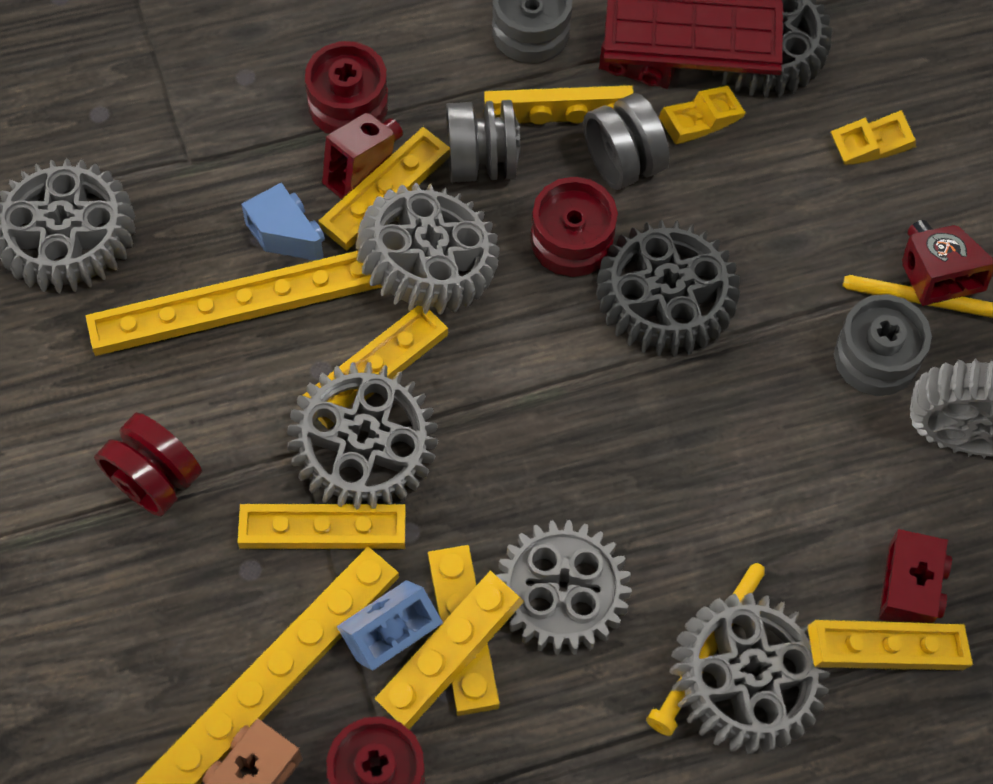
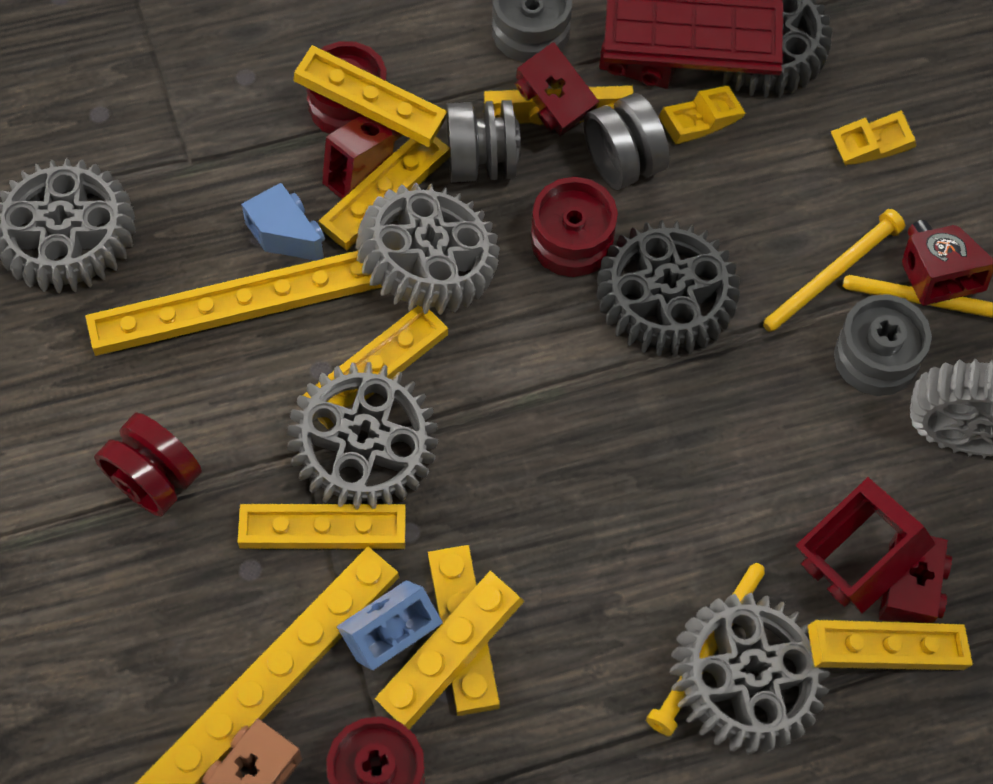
(370, 96): none -> yellow plate
(554, 70): none -> dark red brick
(566, 551): light grey gear -> none
(842, 523): none -> dark red window
(890, 223): none -> yellow bar

